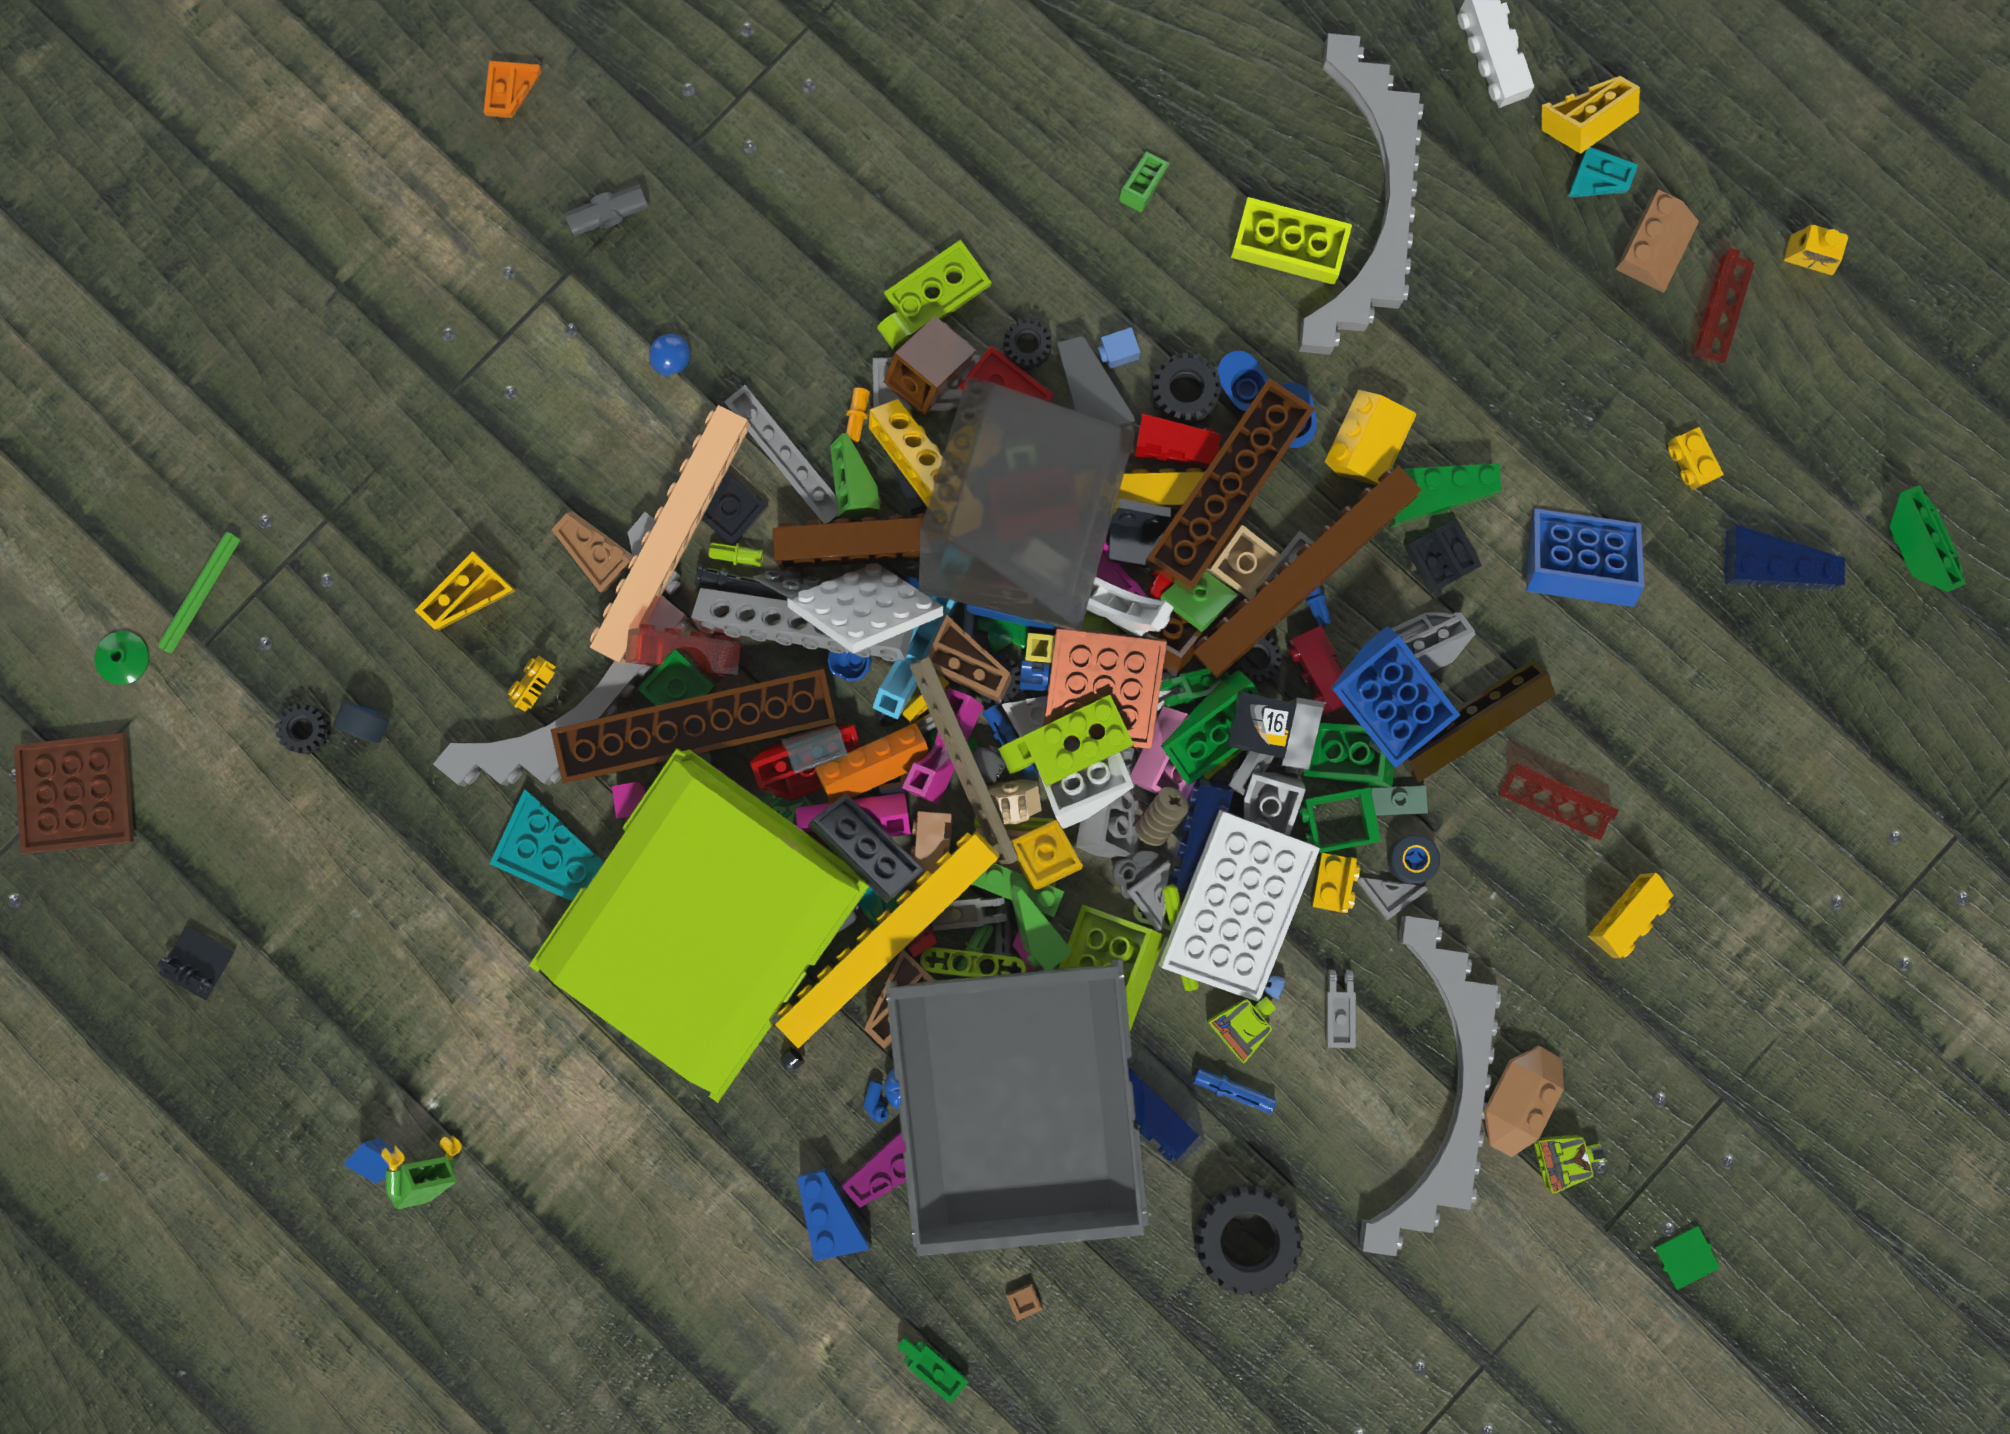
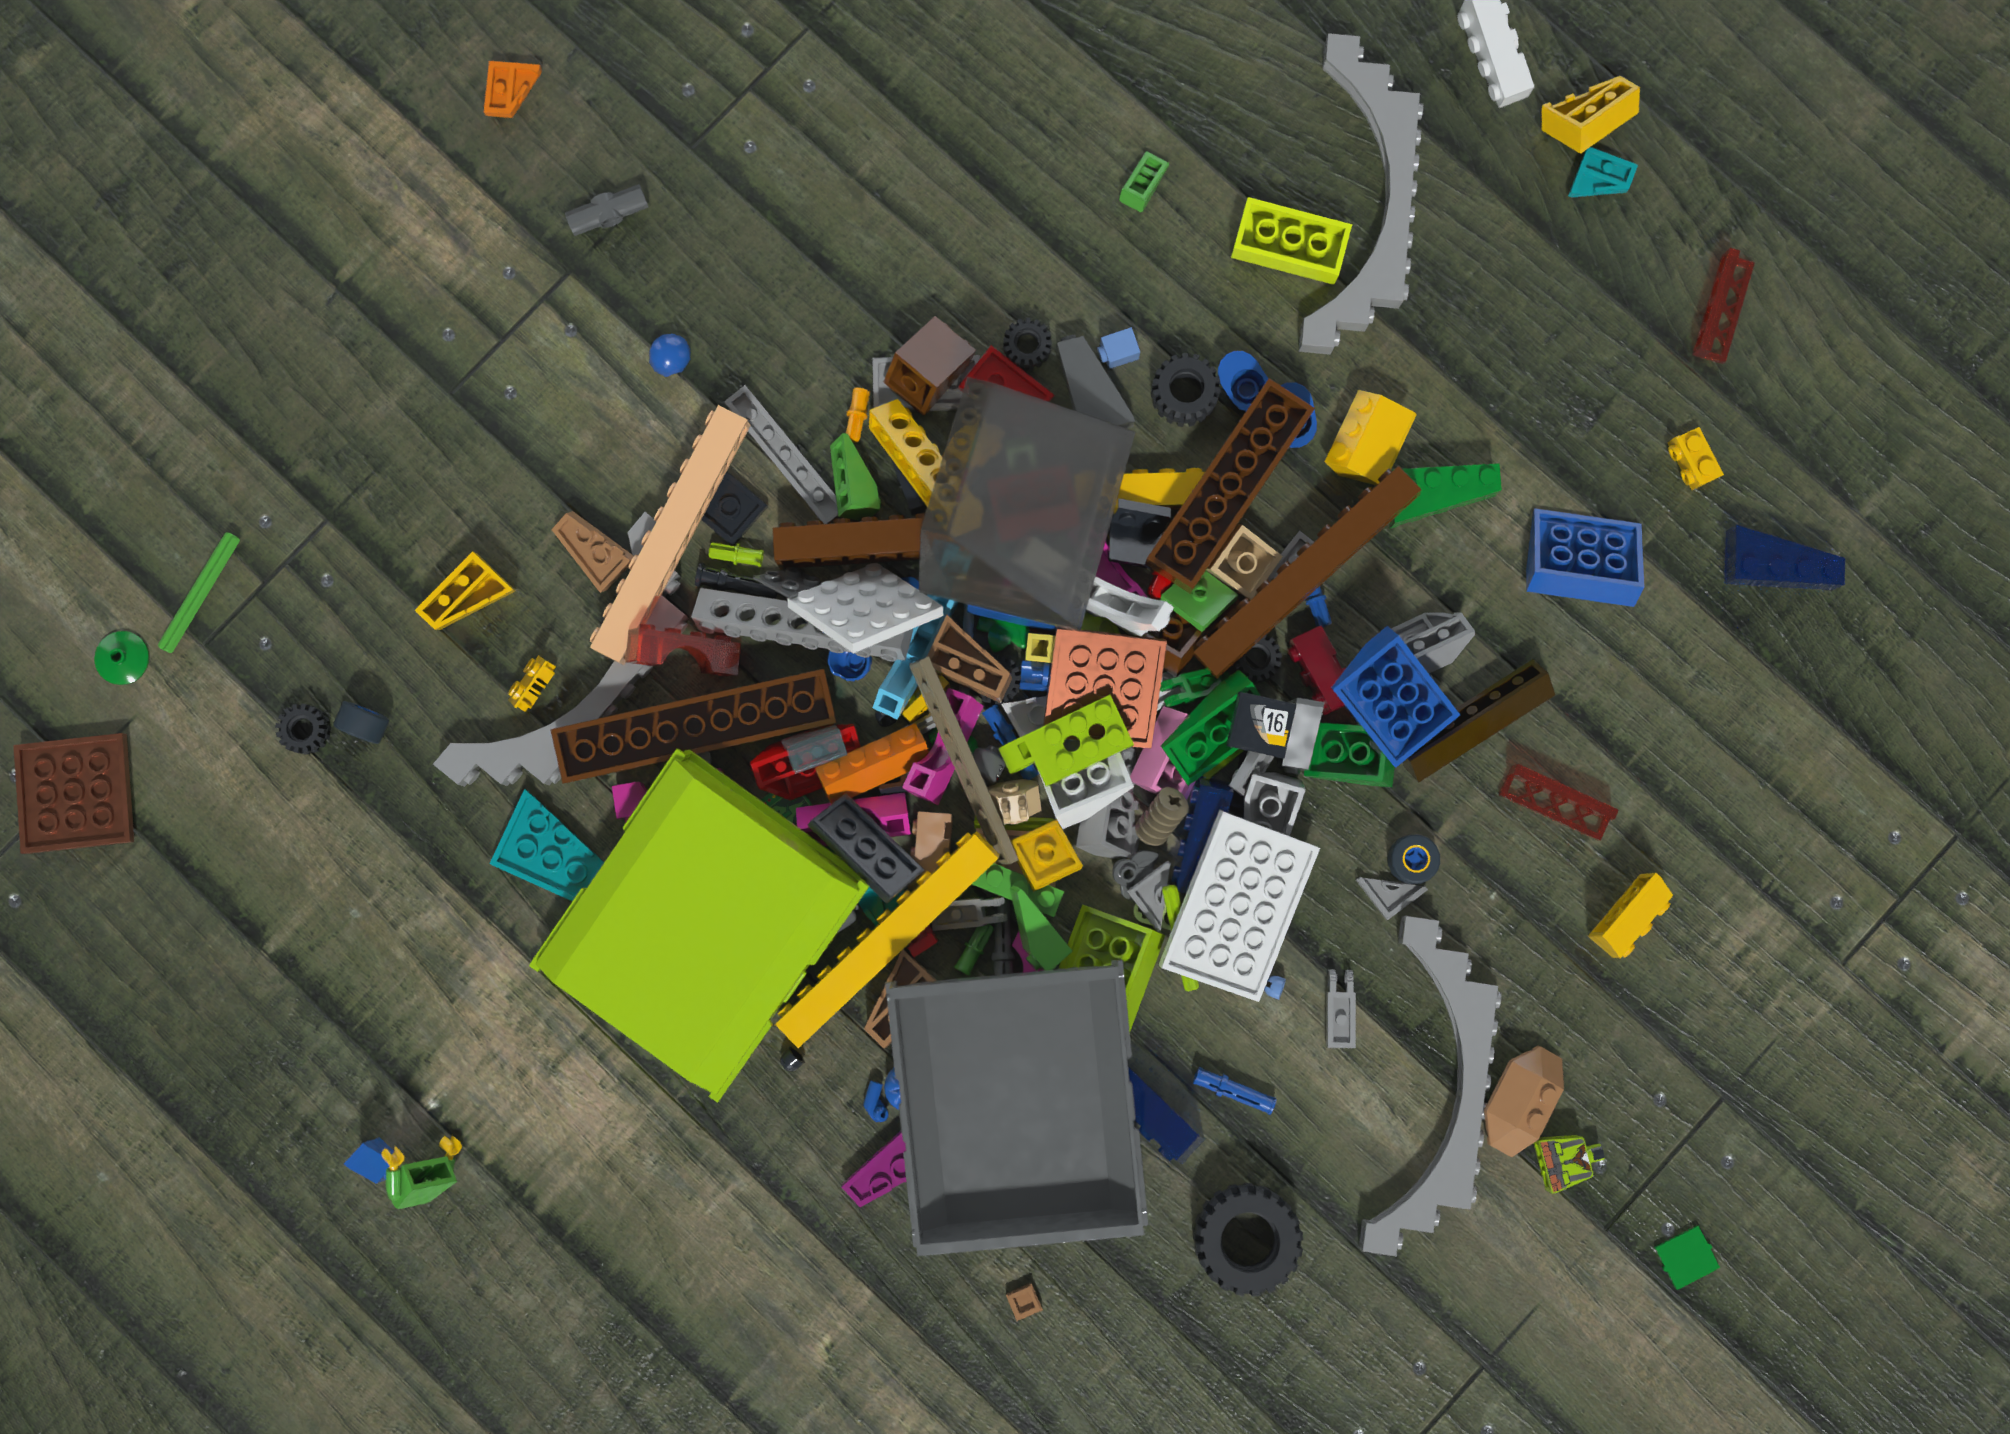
(196, 962): black hinge -> none
(675, 681): green plate -> none
(828, 1218): blue wedge -> none
(916, 309): lime hinge -> none
(933, 1369): green hinge -> none
(974, 962): lime beam -> none
(1176, 443): red wedge -> none
(1243, 1026): torso -> none
(1335, 883): yellow bracket -> none
(1367, 814): green window -> none
(1400, 800): sand green plate -> none
(1443, 556): black slope -> none
(1658, 241): medium nougat slope -> none
(1816, 249): yellow torso -> none
(1925, 541): green wedge -> none

